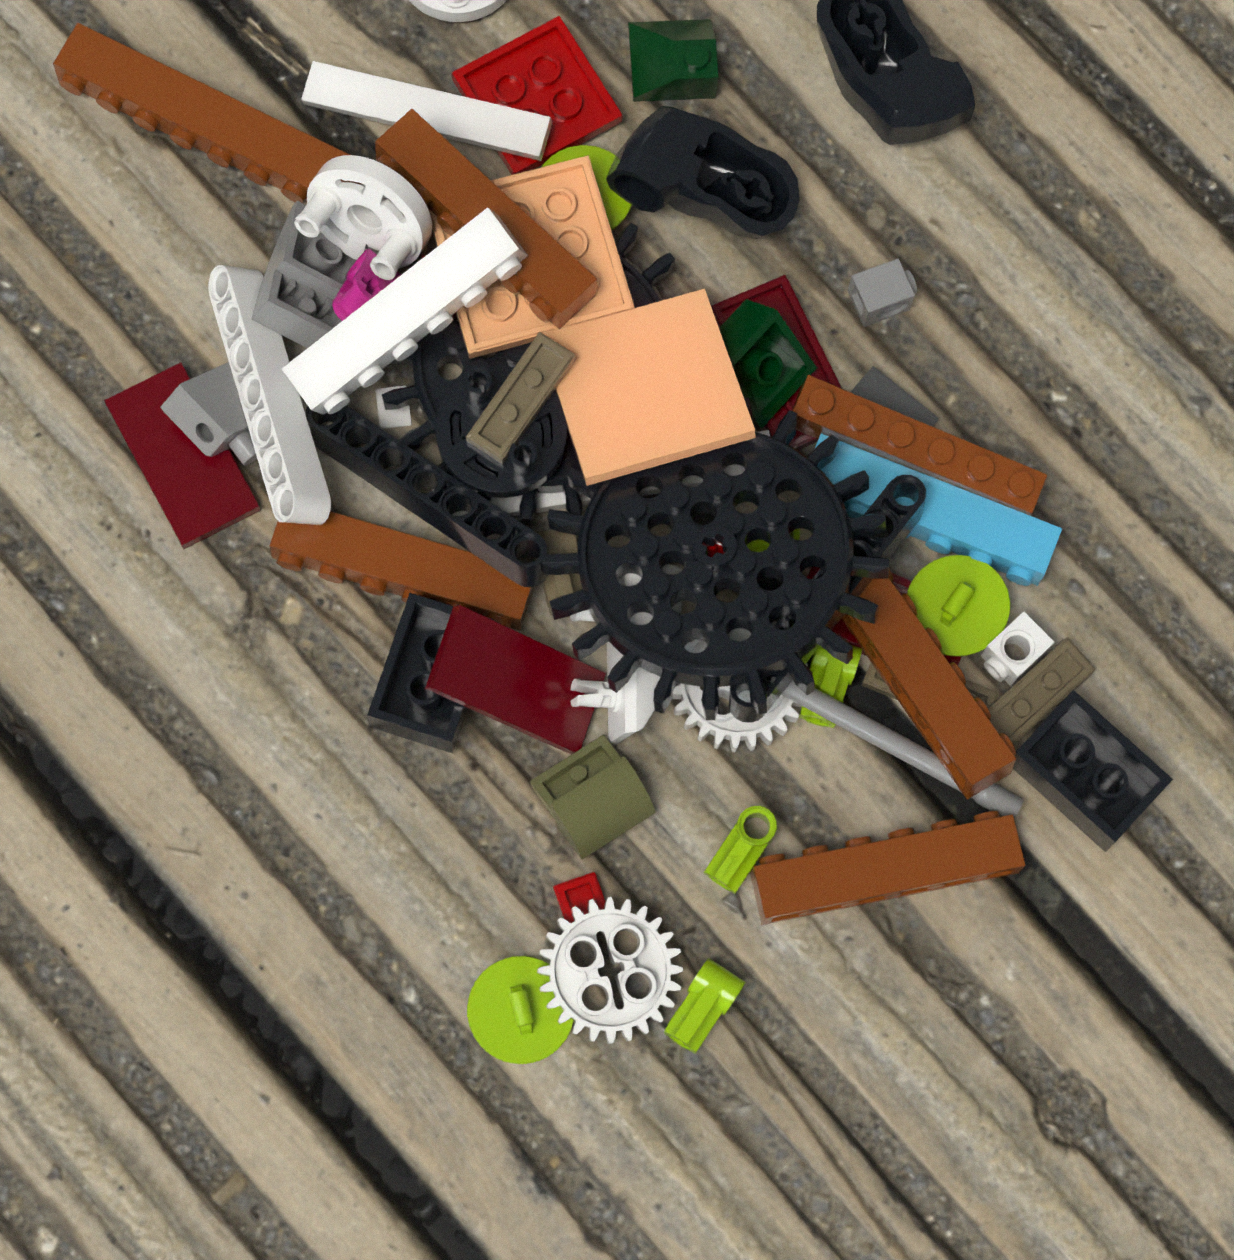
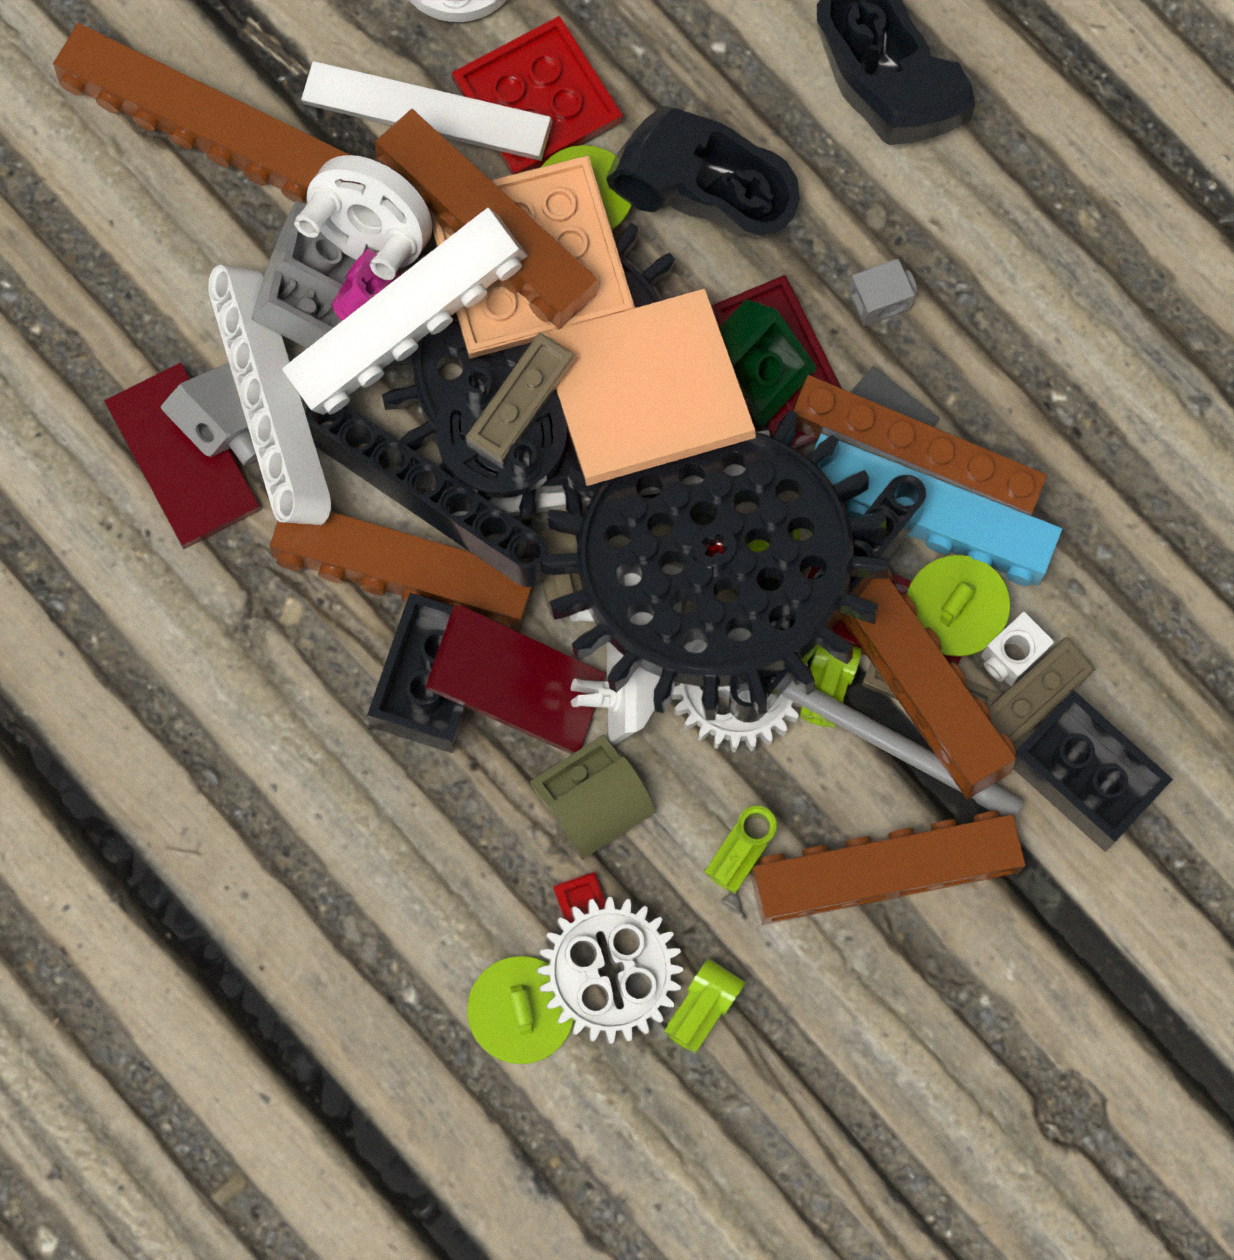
(394, 417): white sticker -> none
(673, 60): dark green slope -> none

